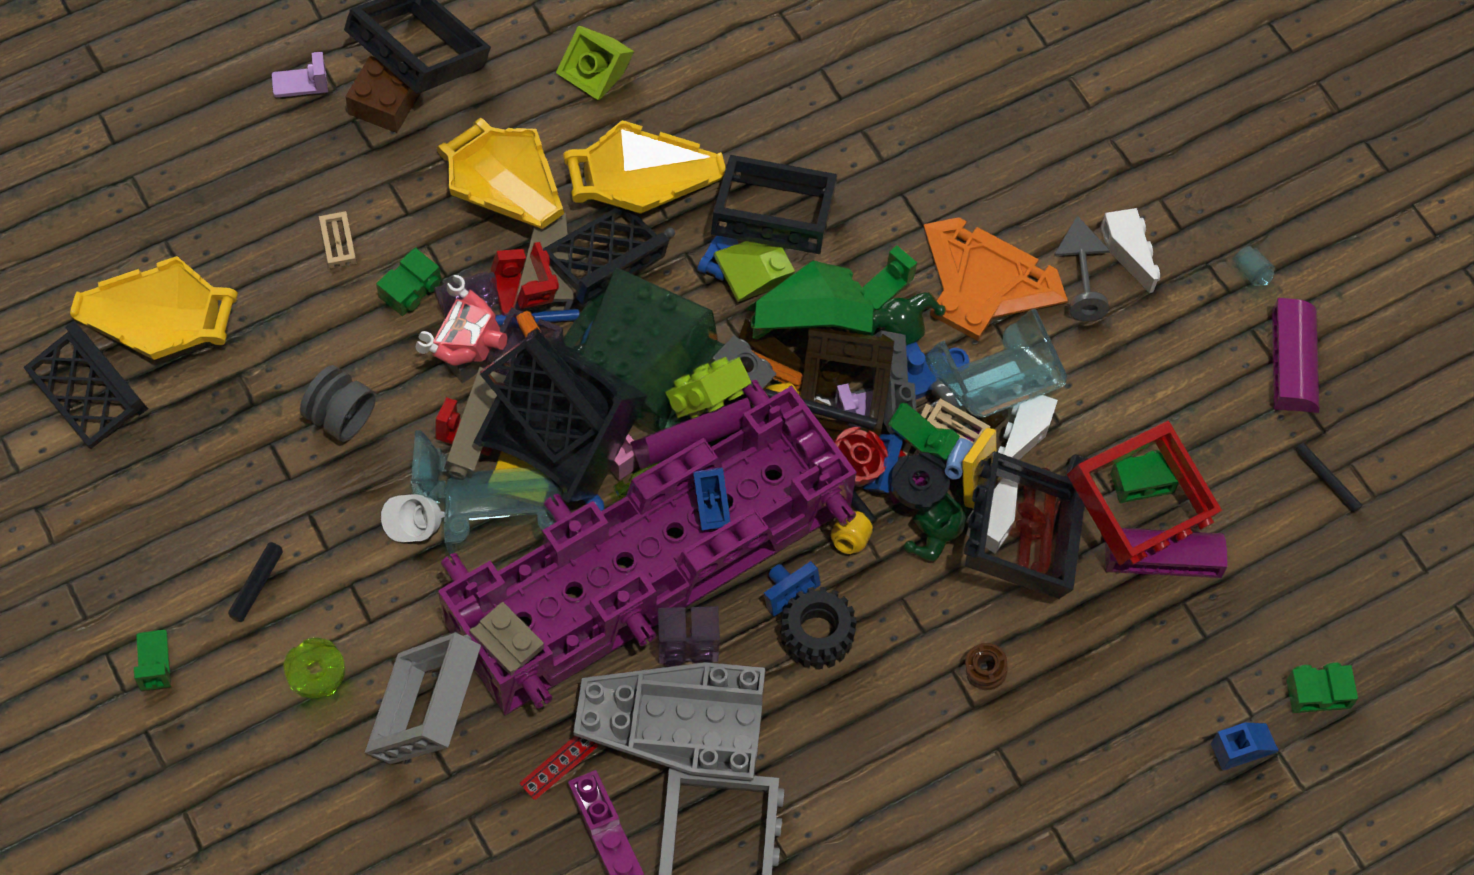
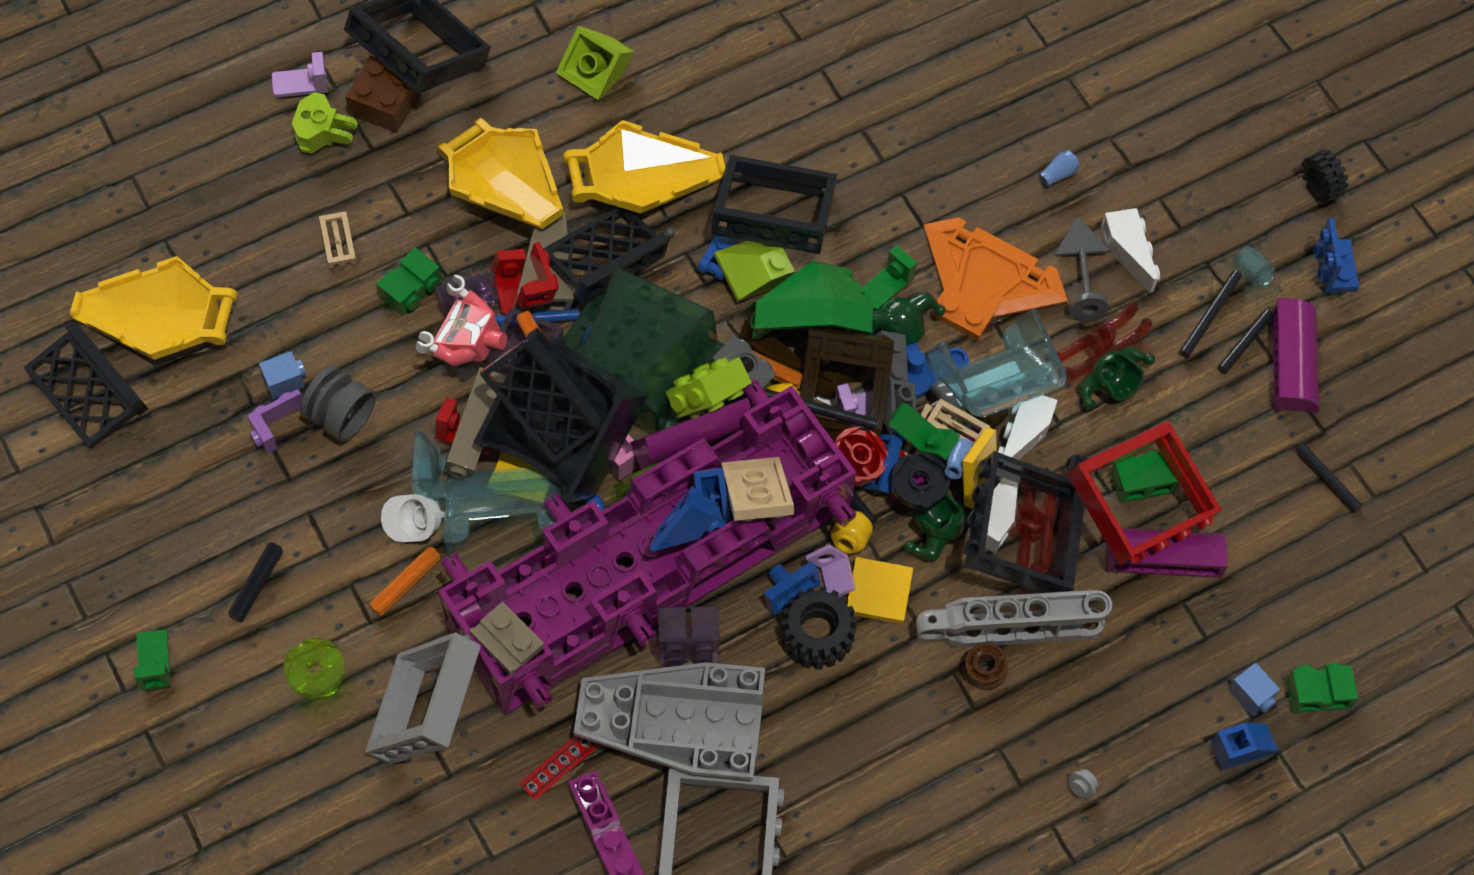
(270, 413): none -> medium lavender bracket
(282, 374): none -> medium blue brick
(318, 124): none -> lime hinge
(405, 581): none -> orange axle
(686, 521): none -> blue slope
(757, 489): none -> tan plate
(835, 569): none -> lavender bracket
(880, 590): none -> yellow tile
(1057, 621): none -> light grey piece
(1061, 167): none -> medium blue cone
(1083, 783): none -> light grey plate
(1102, 341): none -> clear red piece
(1115, 375): none -> dark green piece
(1210, 314): none -> black bar
(1245, 341): none -> black bar
(1254, 690): none -> medium blue brick
(1324, 175): none -> black tyre
(1336, 261): none -> blue bracket

